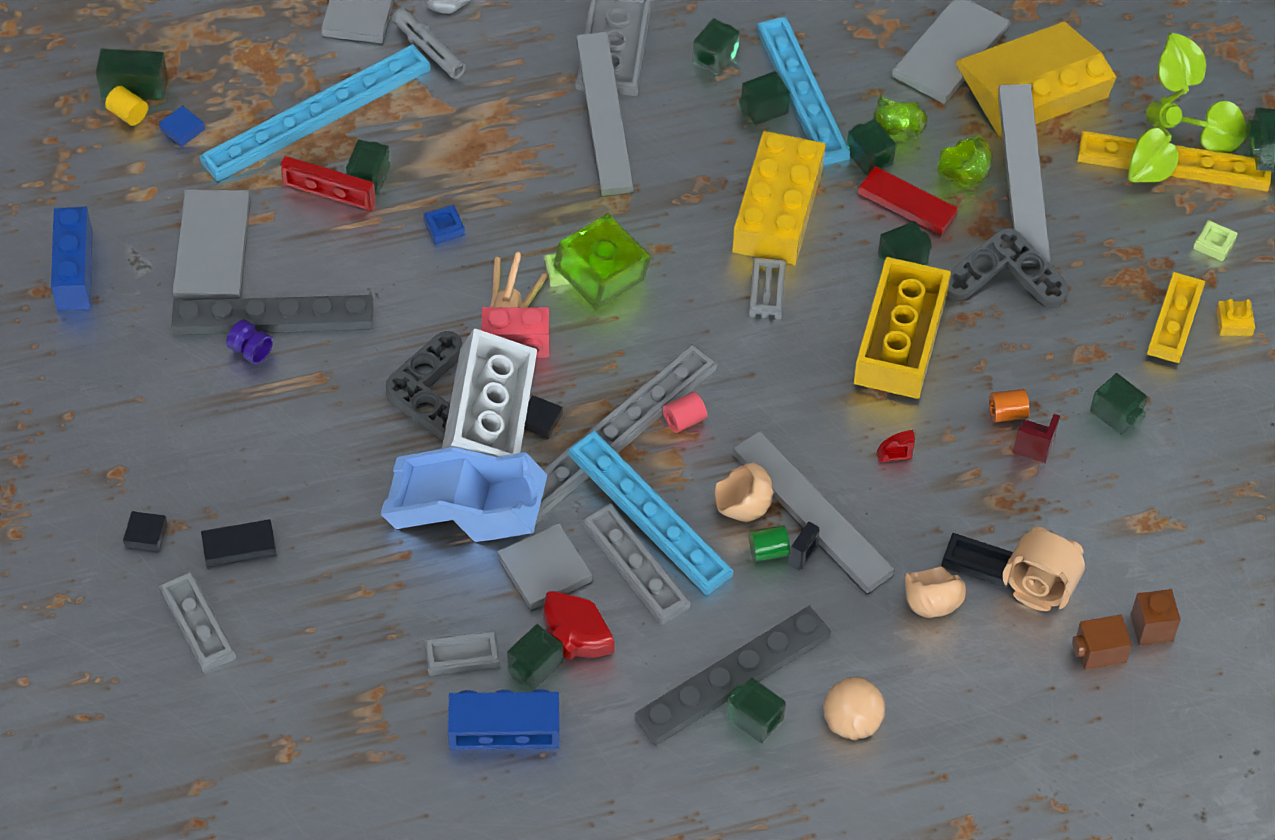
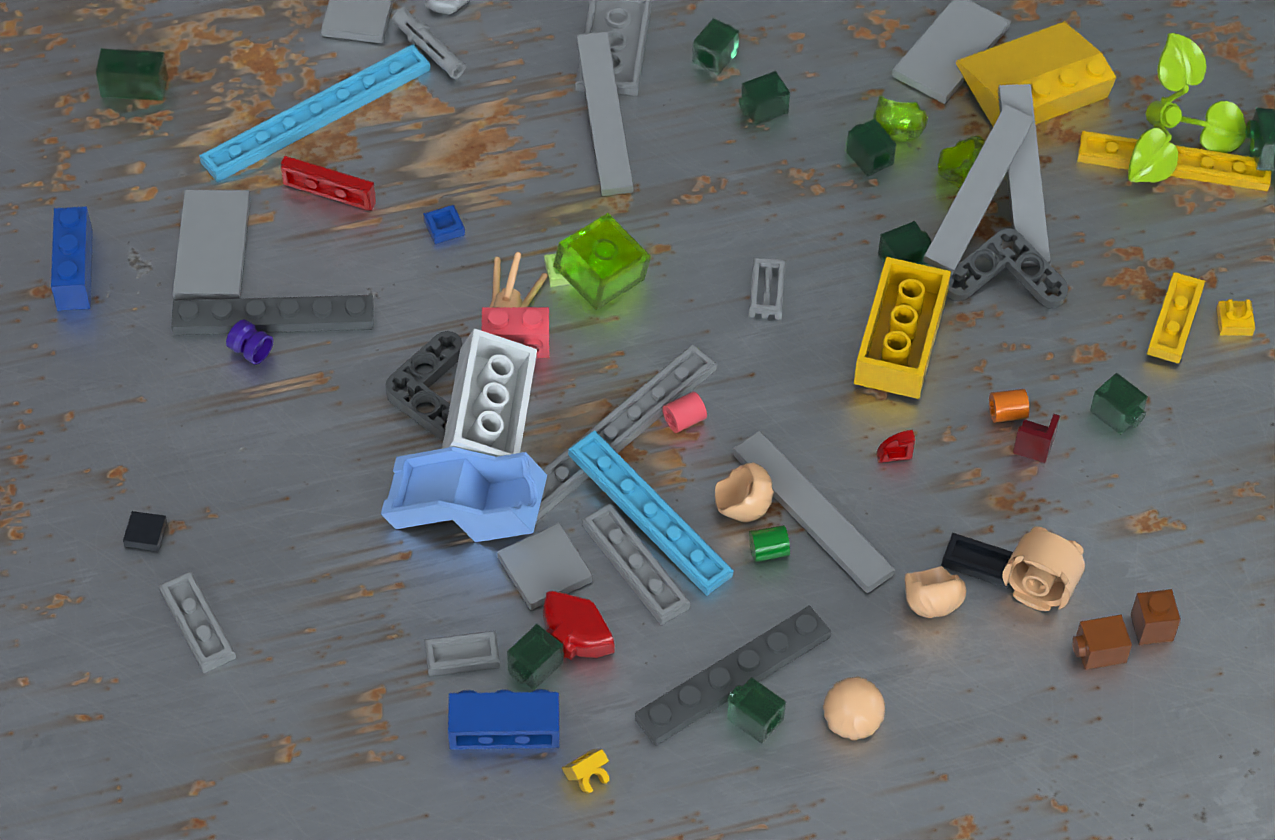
(126, 105): yellow piece -> none
(181, 126): blue tile -> none
(238, 542): black tile -> none
(370, 162): clear green brick -> none
(542, 416): black tile -> none
(585, 766): none -> yellow tile
(779, 197): yellow brick -> none
(804, 90): medium azure tile -> none
(804, 546): black tile -> none
(908, 200): red tile -> none
(978, 189): none -> light grey tile
(1215, 240): yellowish green tile -> none

